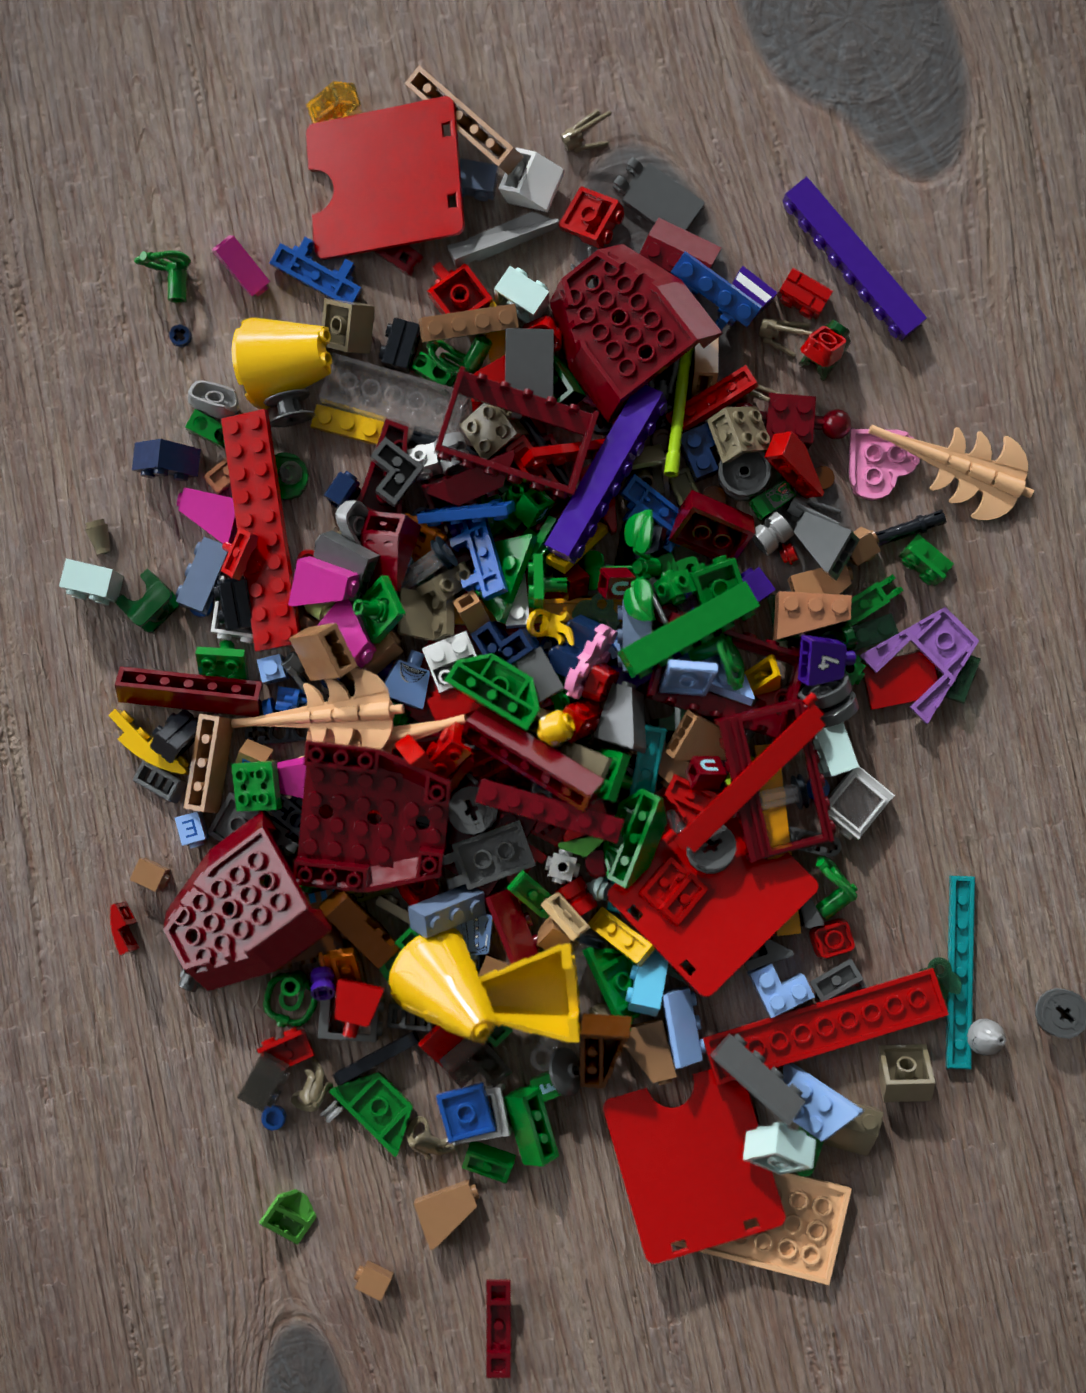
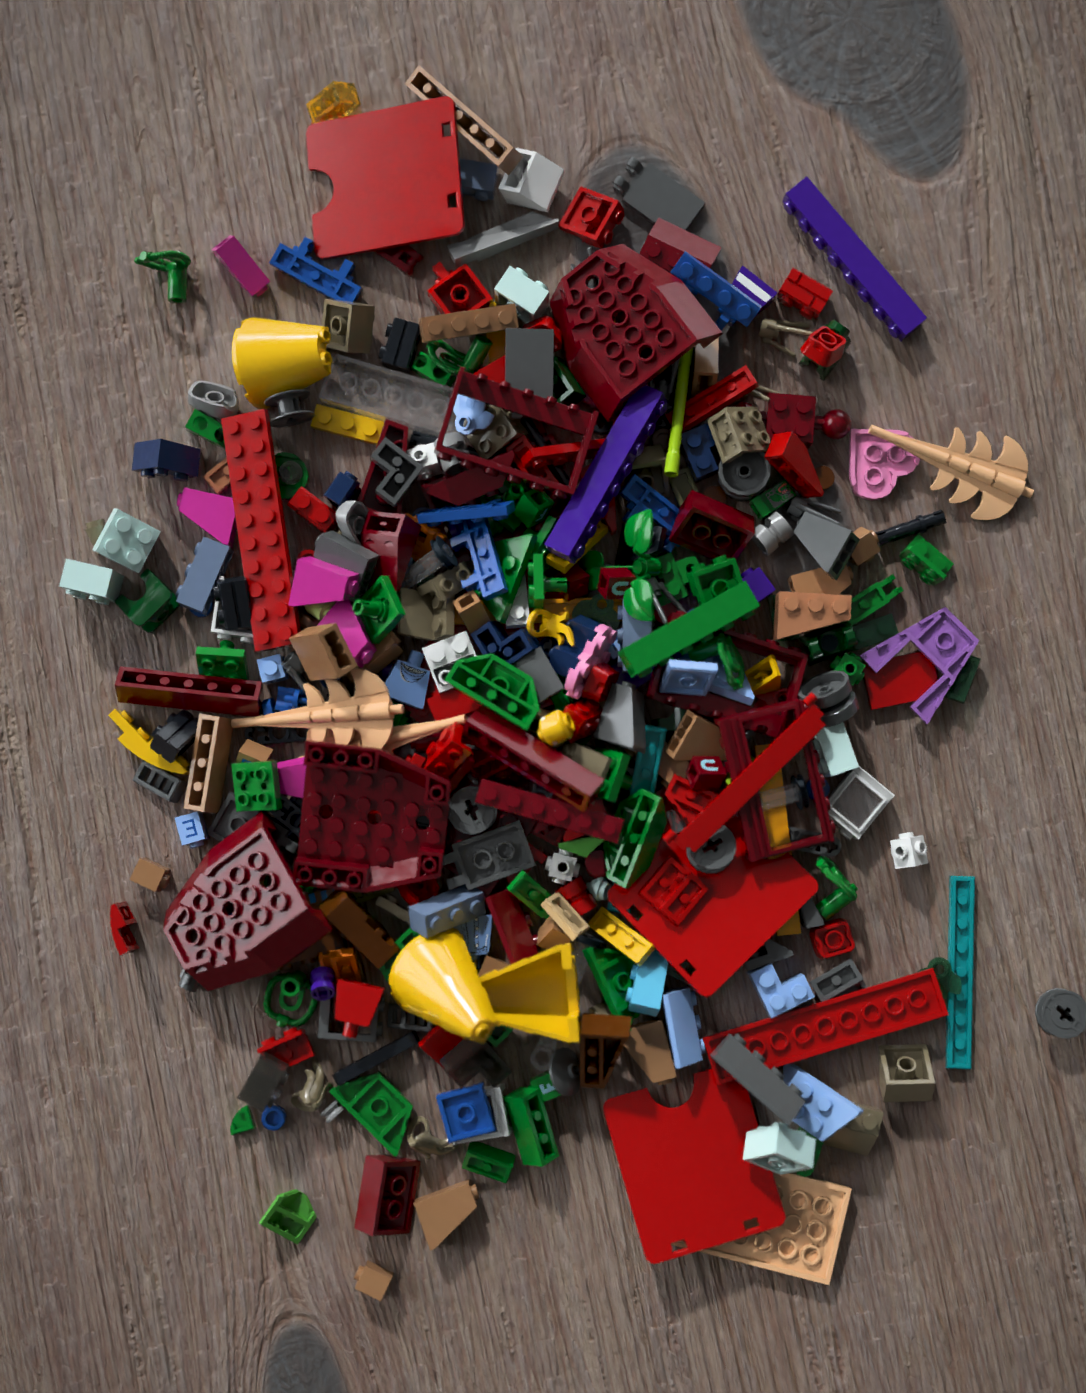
(126, 540): none -> light aqua brick
(172, 335): dark blue bush -> none
(238, 553): red plate -> none
(242, 1121): none -> green tile
(313, 510): none -> red brick
(387, 1195): none -> dark red slope
(414, 754): red slope -> none
(474, 412): none -> light blue plate
(498, 1328): dark red slope -> none
(573, 136): dark tan plant -> none
(674, 587): green brick -> none
(788, 553): red plate -> none
(823, 660): dark purple torso -> none
(909, 850): none -> white brick
(986, 1037): light grey helmet -> none

